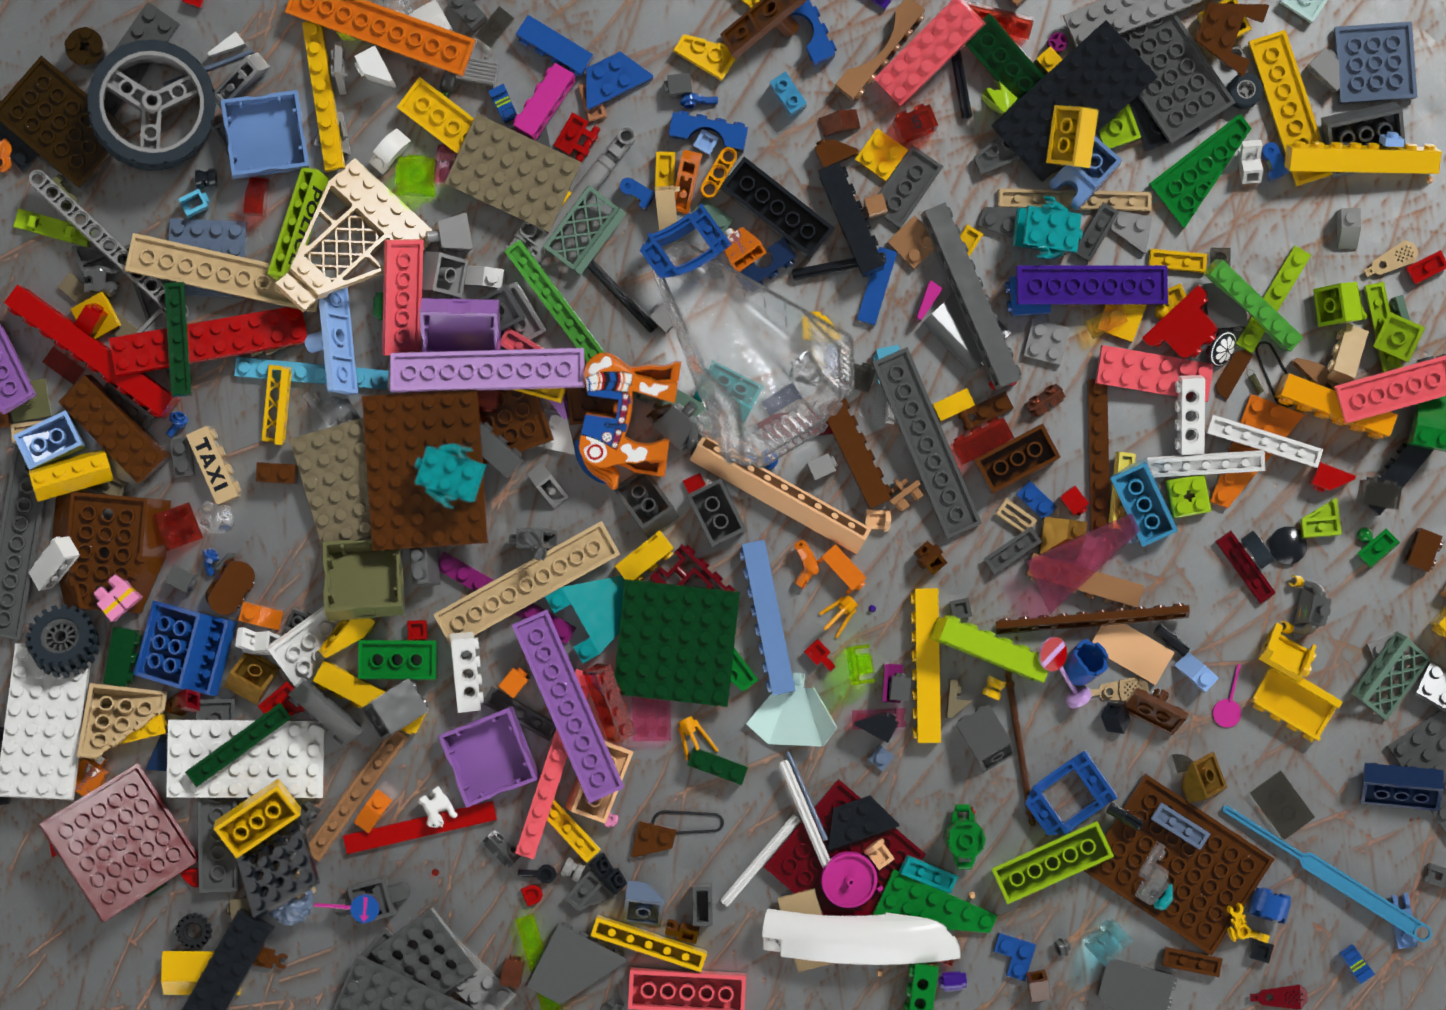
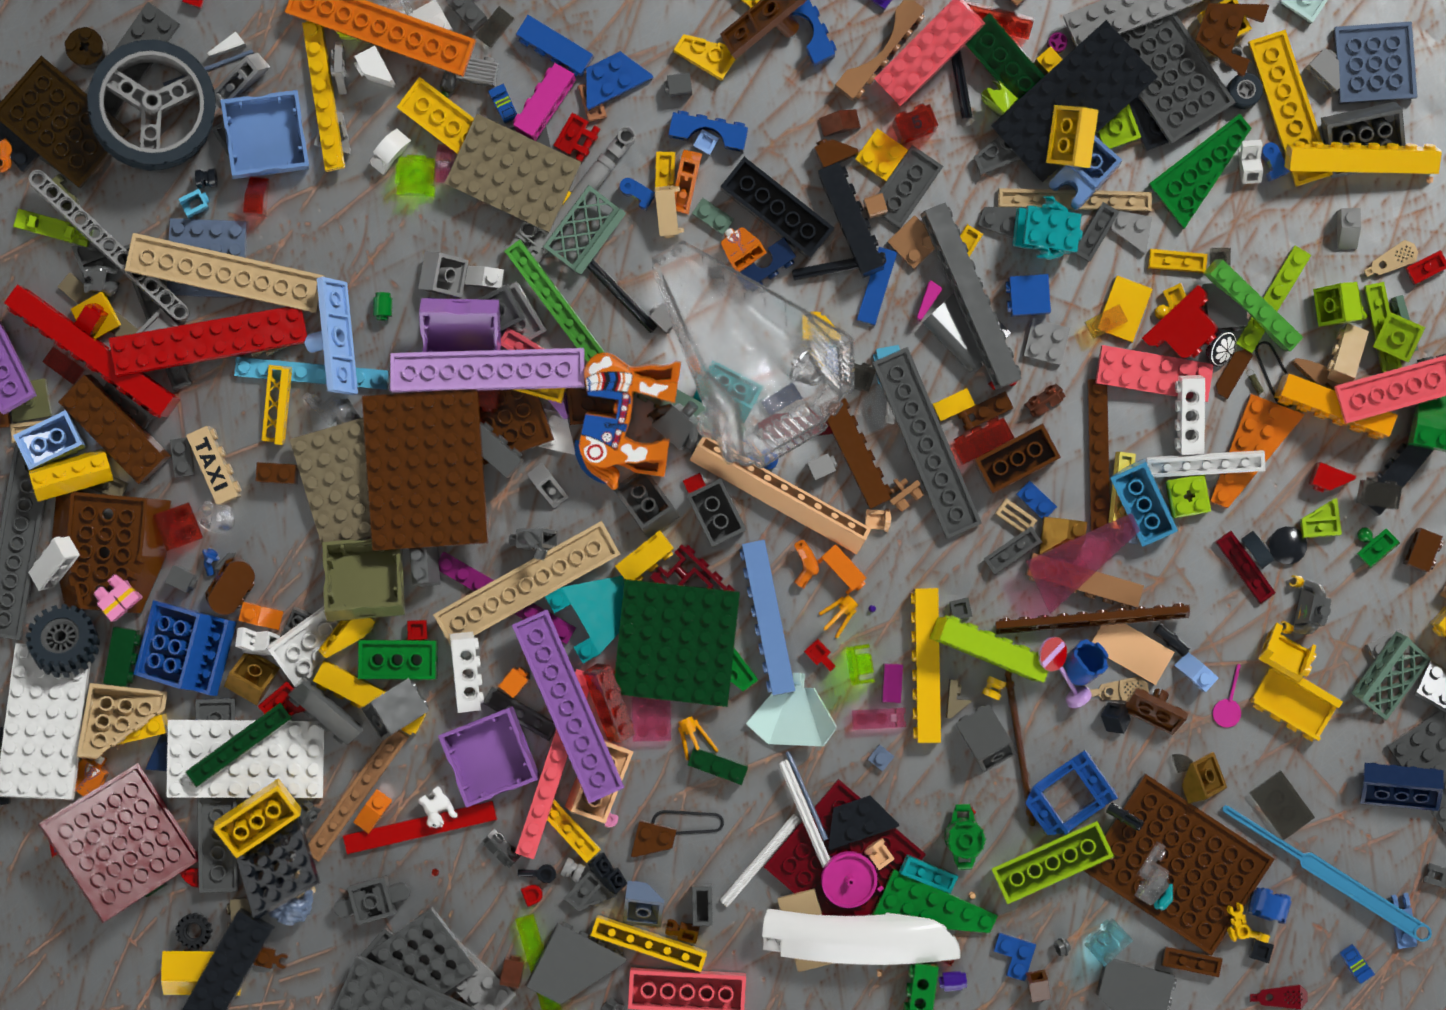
(177, 339): dark green plate -> none
(179, 420): blue plate -> none
(181, 702): dark red leg -> none
(303, 204): lime brick -> none
(363, 908): blue piece -> none
(373, 206): tan wing -> none
(402, 295): coral plate -> none
(449, 472): teal torso -> none
(451, 234): light grey torso -> none
(690, 100): blue plate -> none
(697, 220): blue wedge -> none
(720, 163): light orange beam -> none
(788, 94): dark azure brick -> none
(879, 725): black slope -> none
(899, 687): dark grey brick -> none
(930, 557): reddish brown brick -> none
(1074, 501): red brick -> none
(1091, 285): dark purple plate -> none
(1180, 826): sand blue plate -> none
(1264, 441): white plate -> none
(1391, 139): light blue plate -> none

